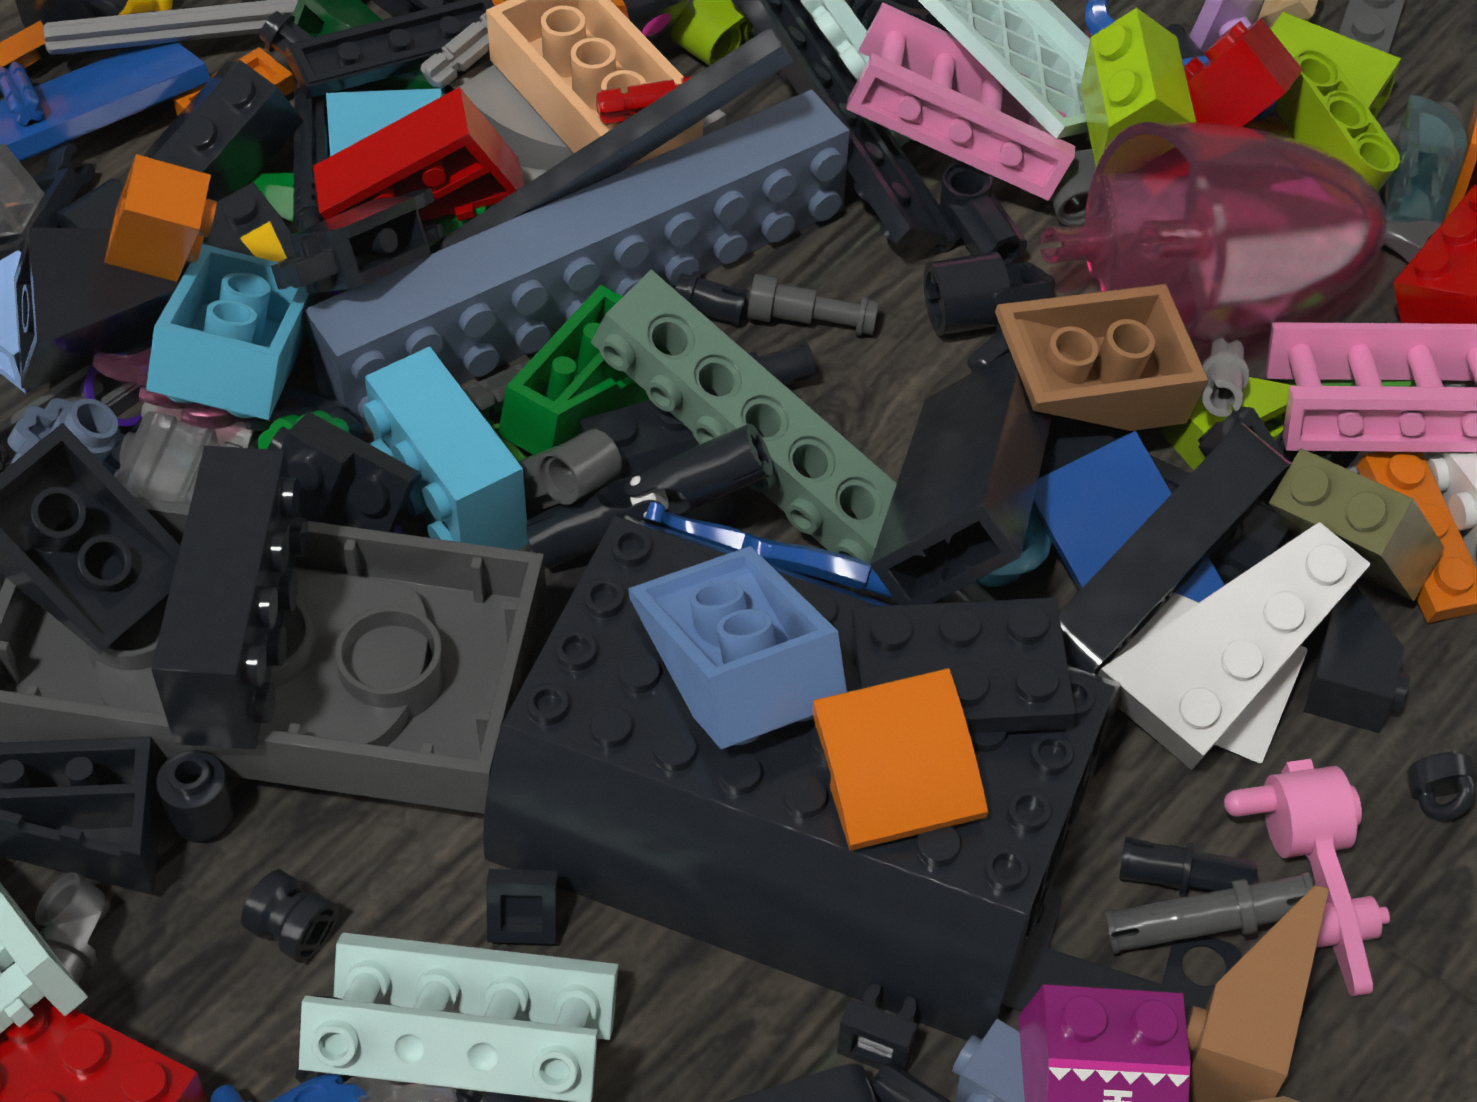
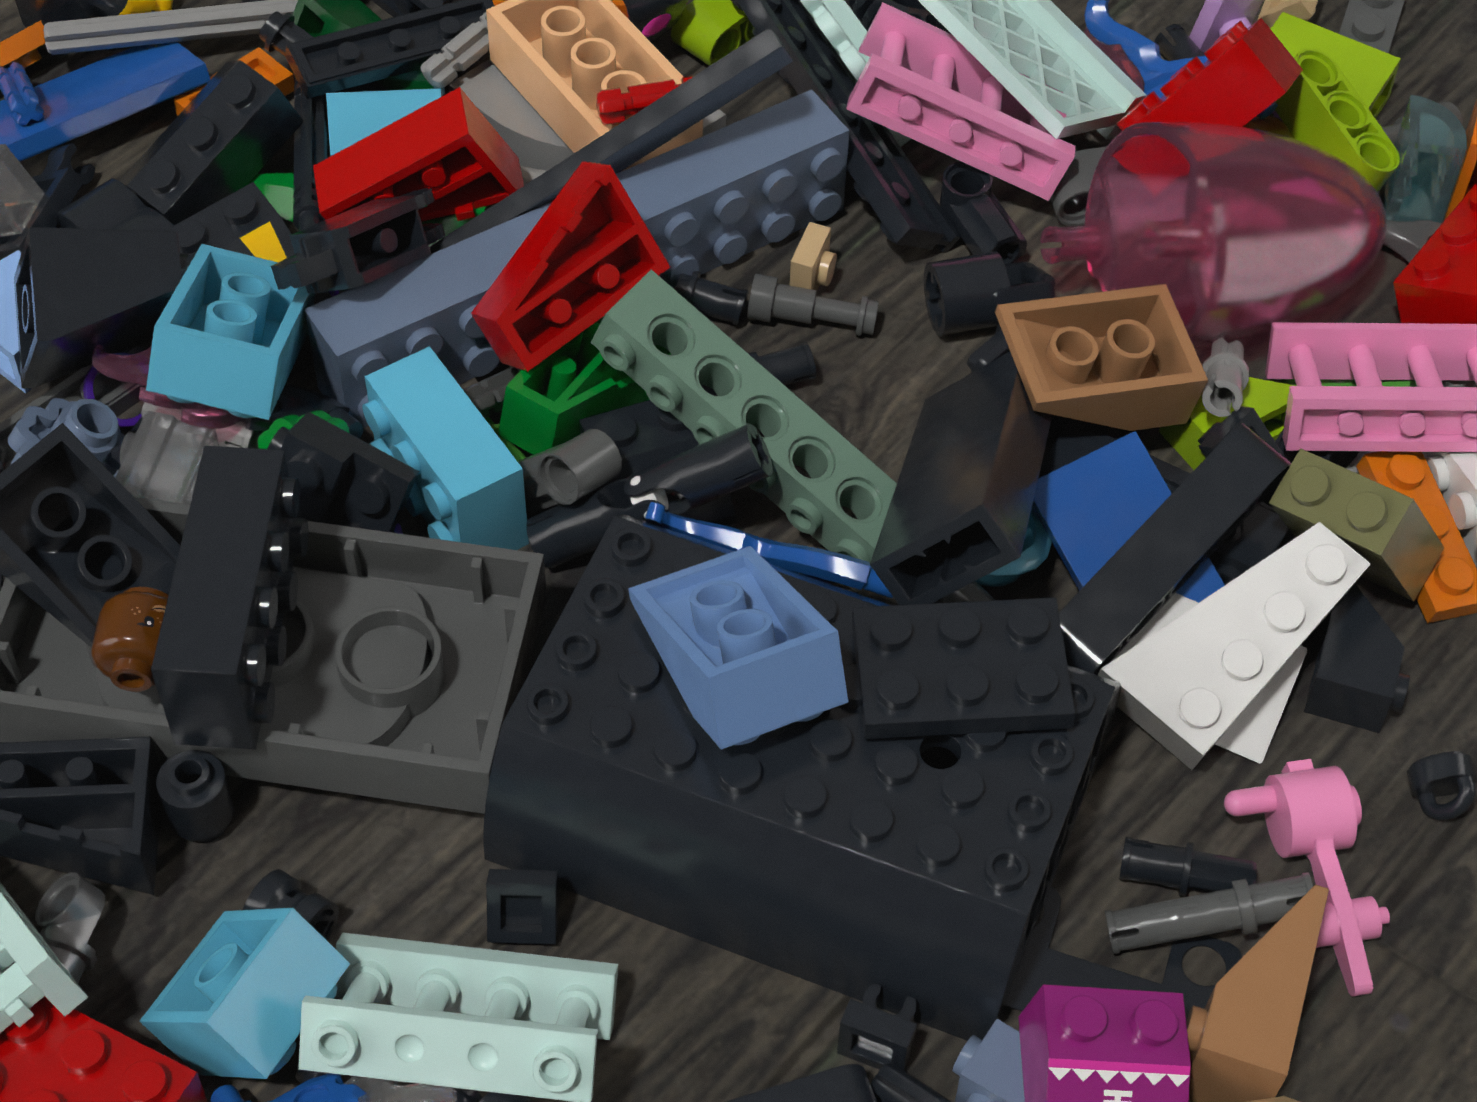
(129, 636): none -> reddish brown head
(160, 219): orange brick -> none
(243, 991): none -> medium azure brick
(568, 269): none -> red wedge
(812, 261): none -> tan plate
(900, 759): orange slope -> none
(1132, 78): lime slope -> none

